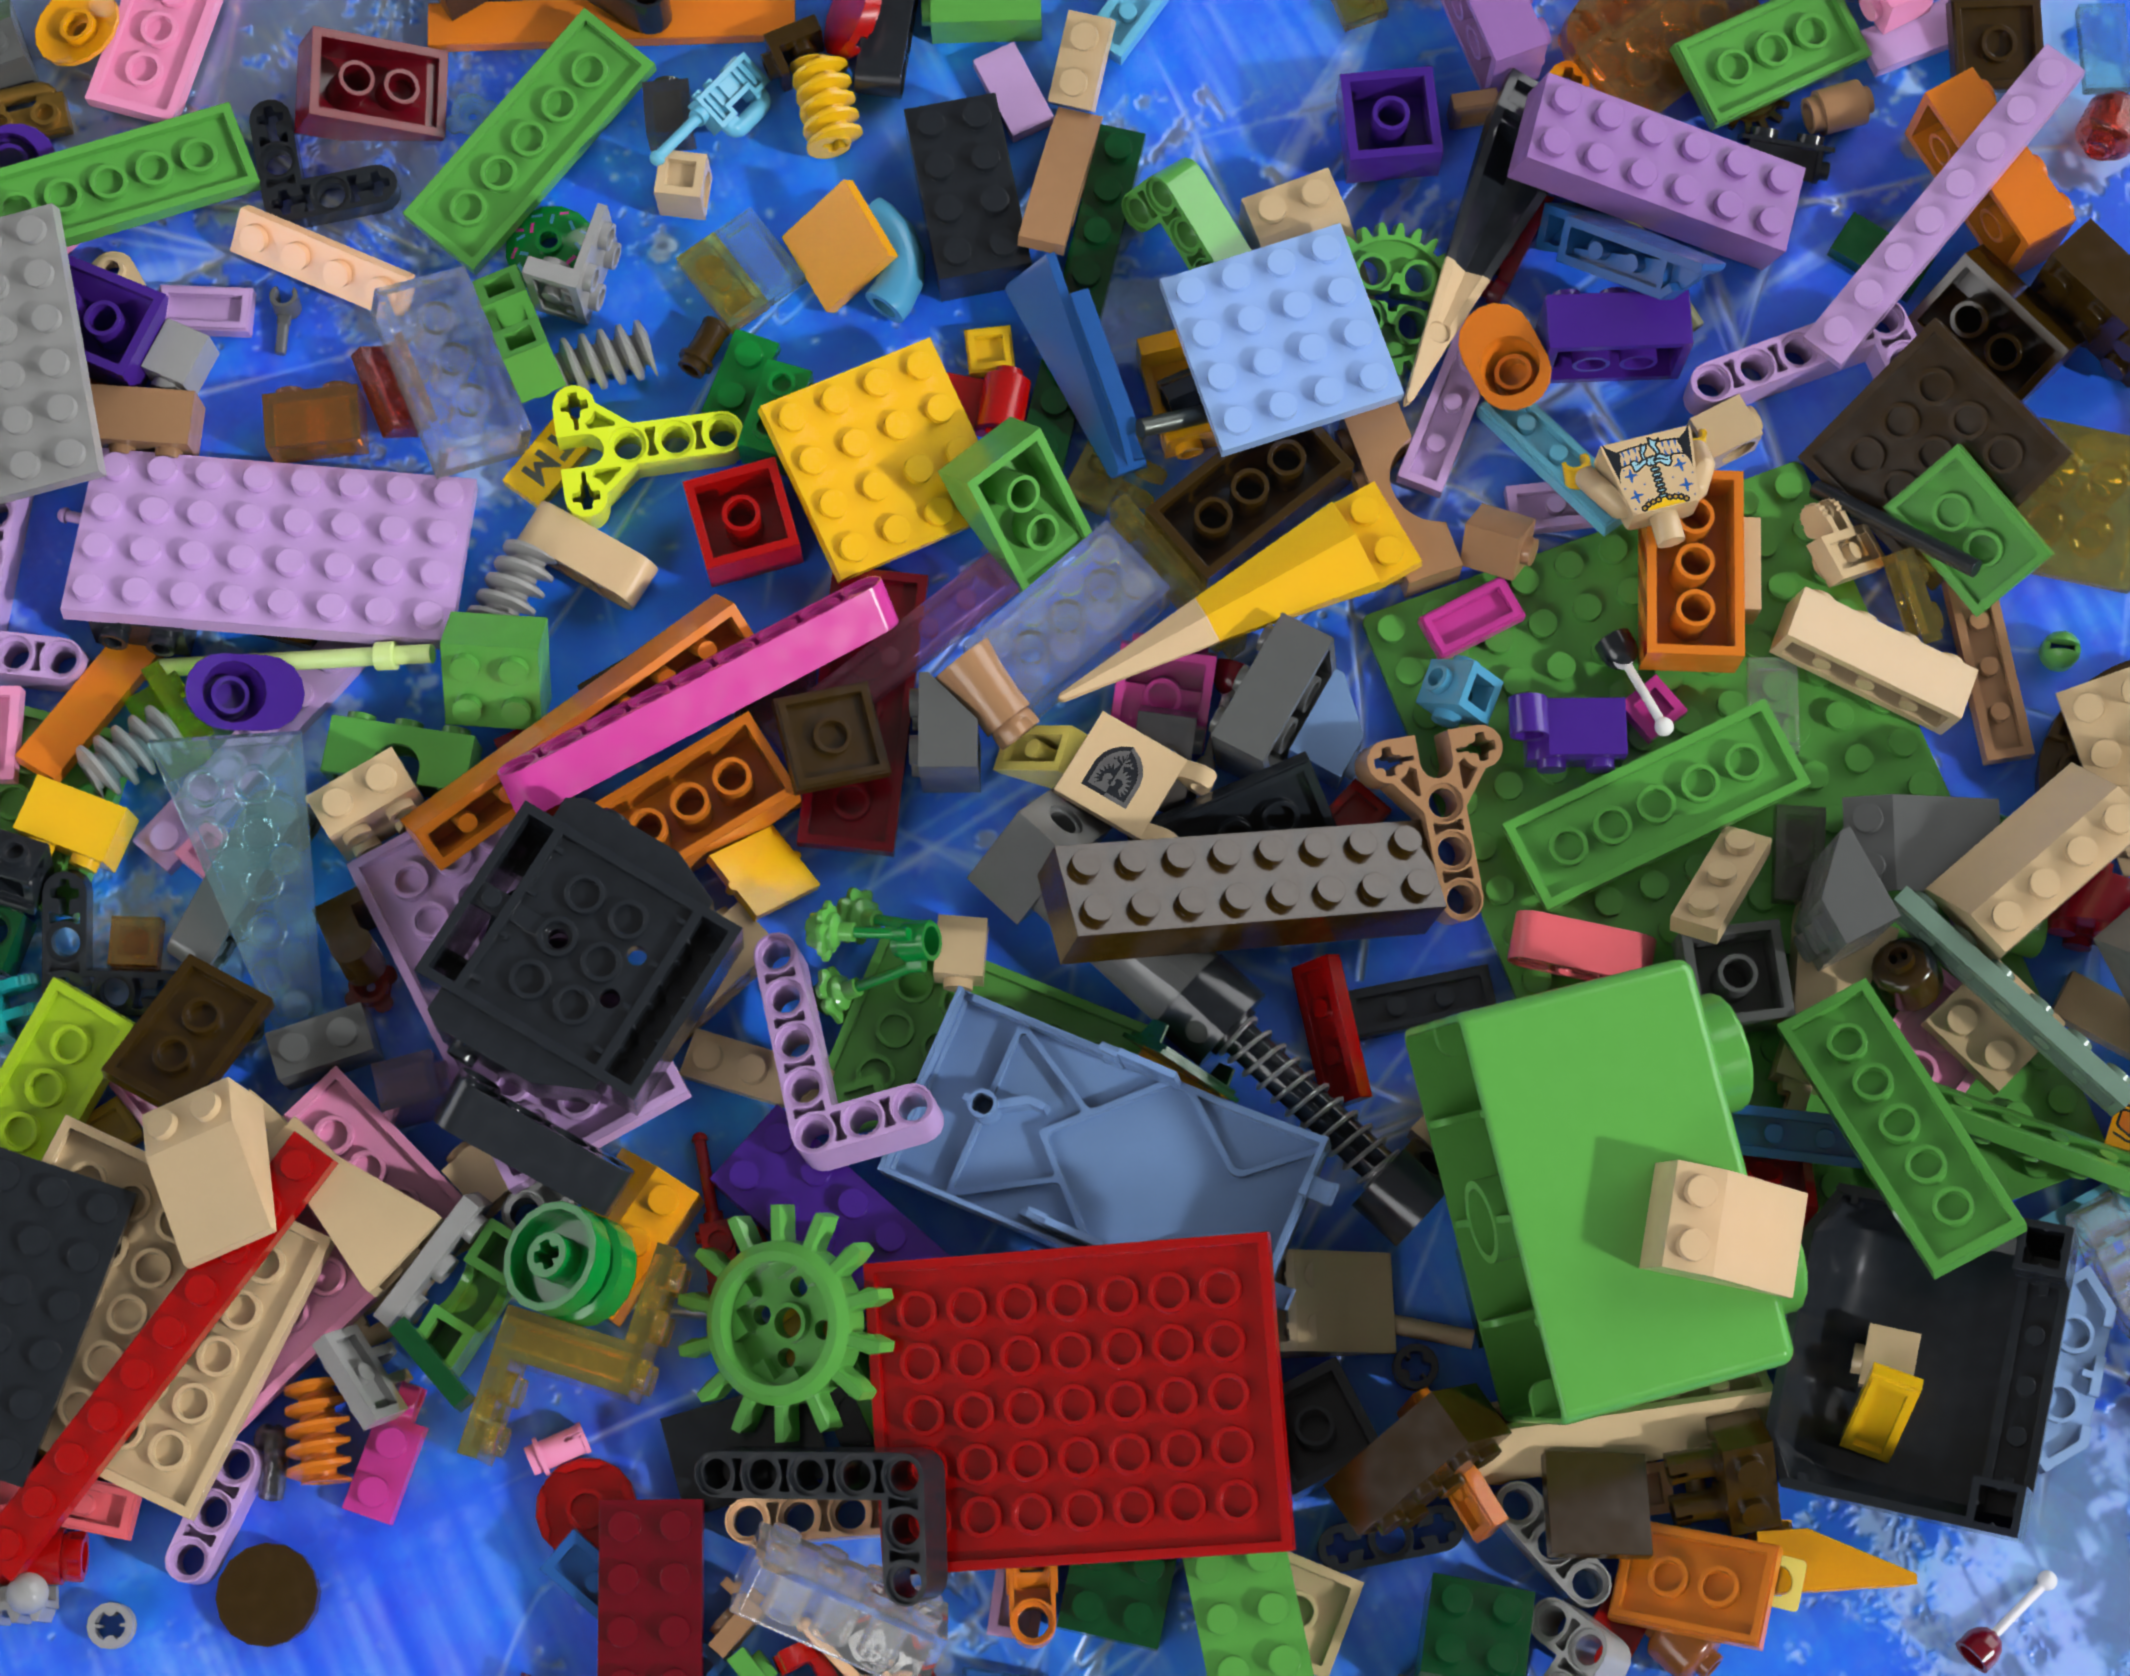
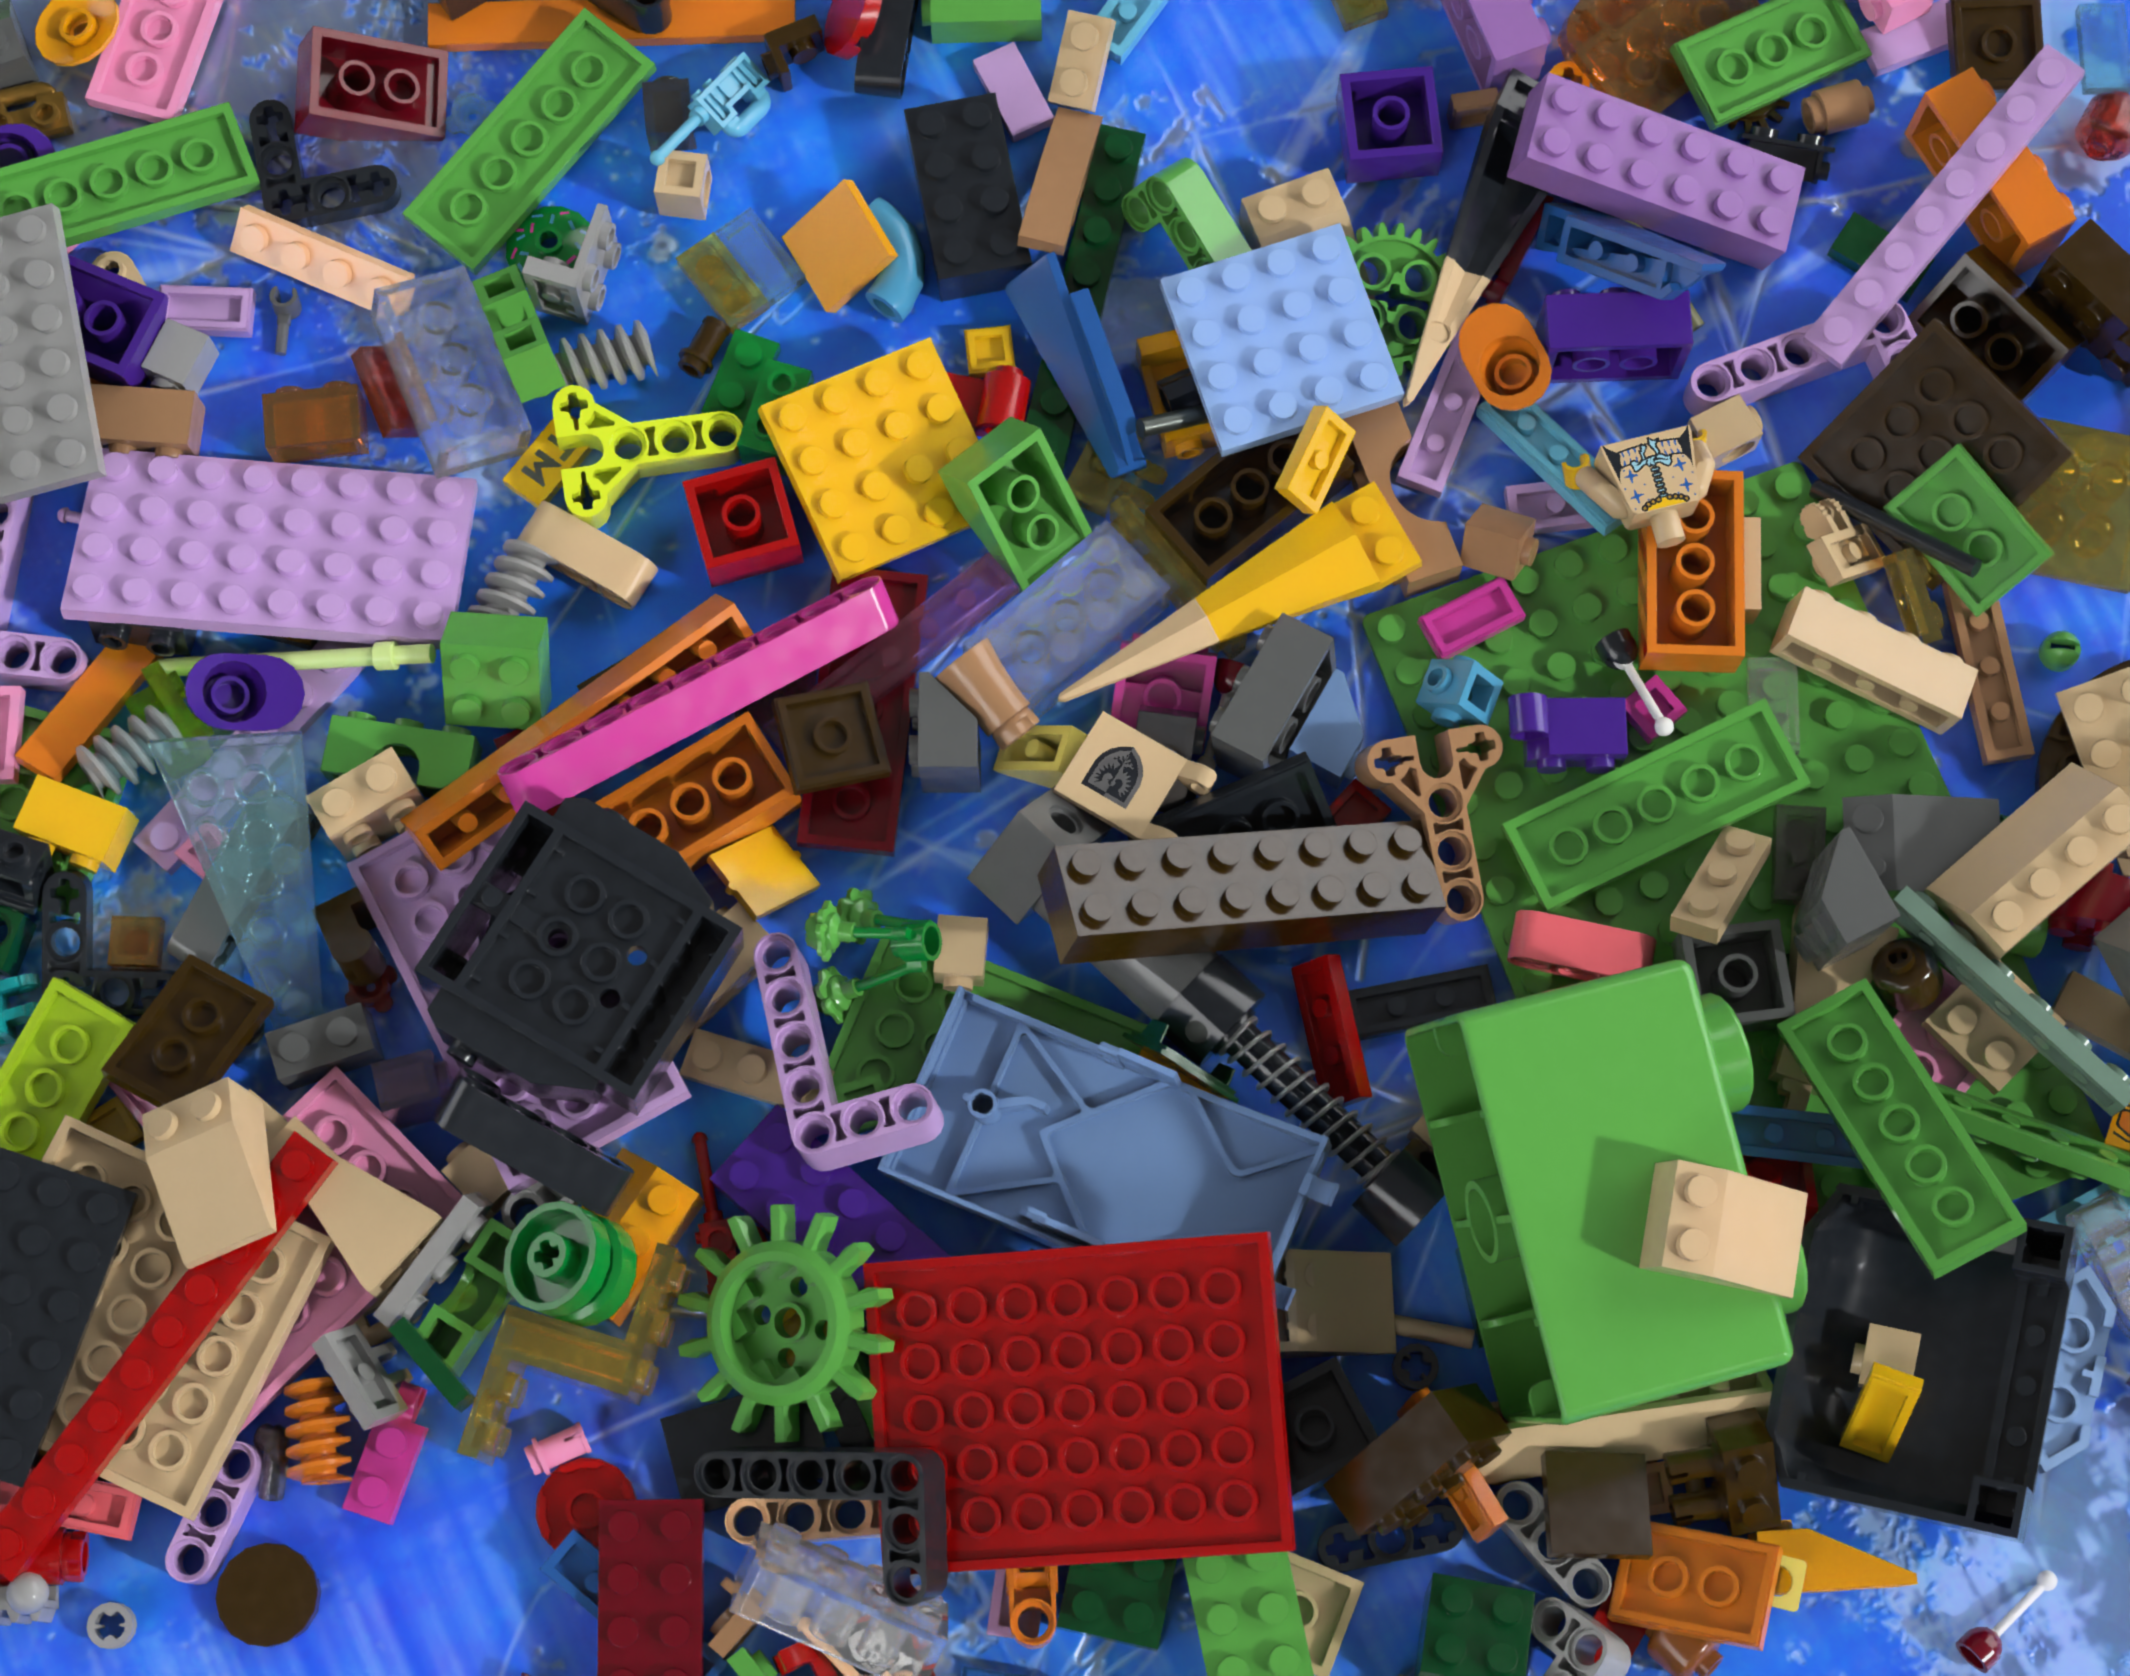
(825, 104): yellow piece -> none
(1315, 459): none -> yellow plate

